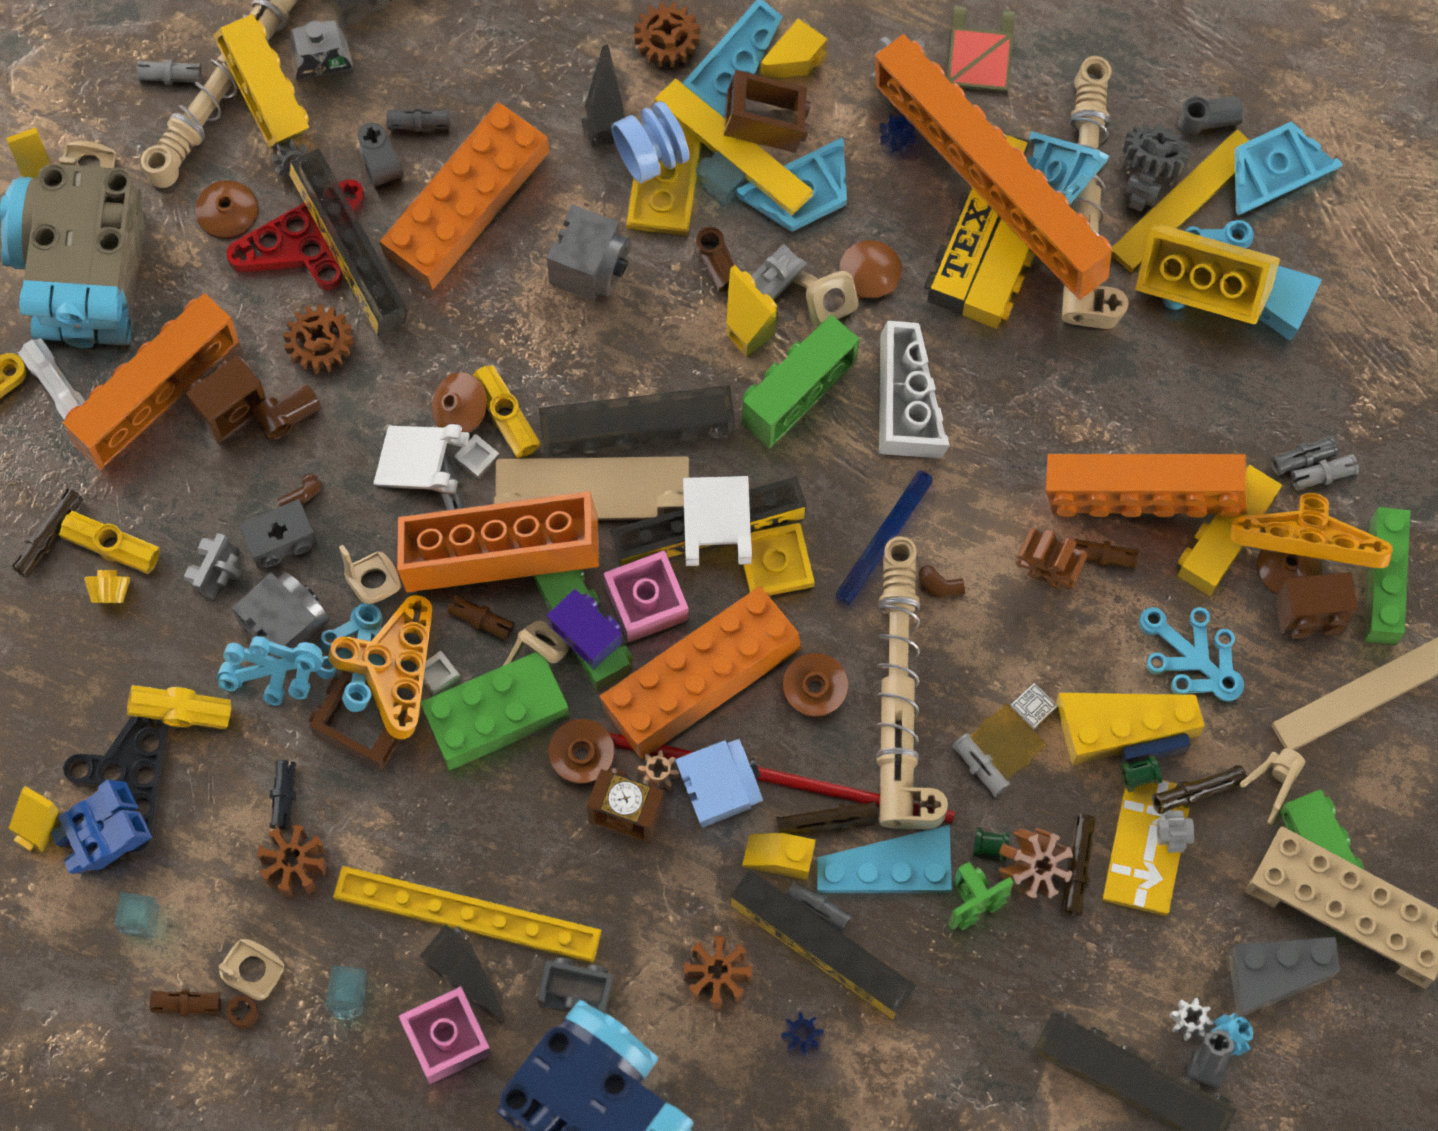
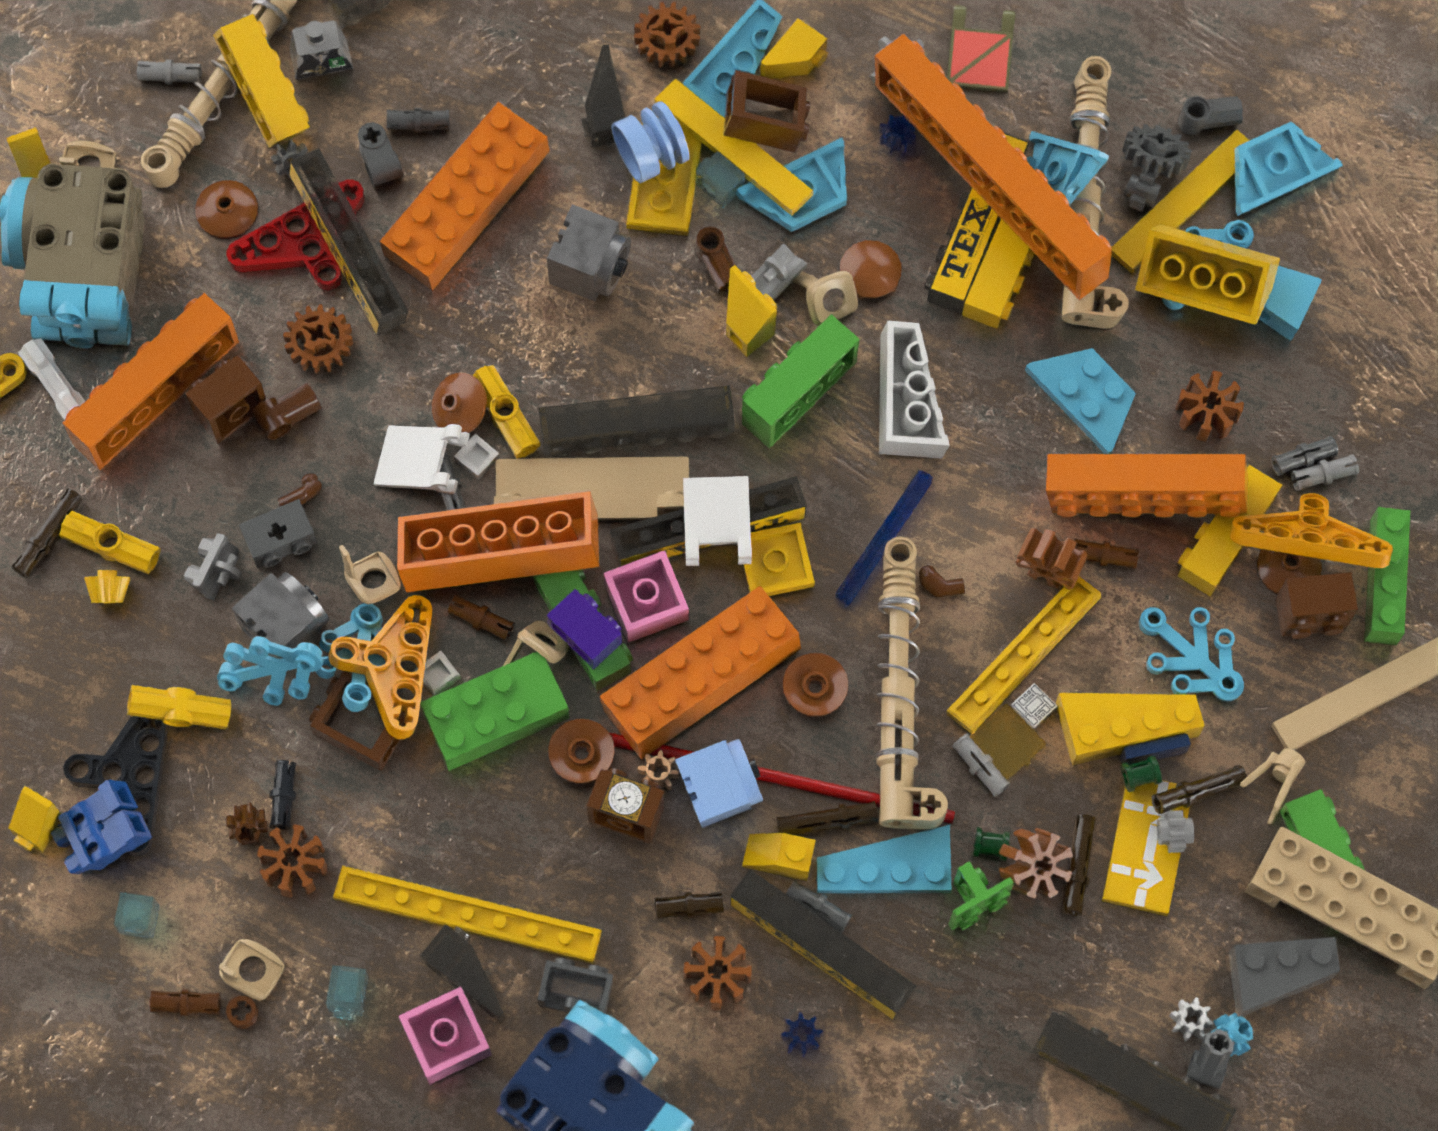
(246, 824): none -> reddish brown gear
(689, 905): none -> dark brown pin
(1023, 655): none -> yellow tile
(1087, 393): none -> medium azure wing
(1224, 409): none -> dark orange gear

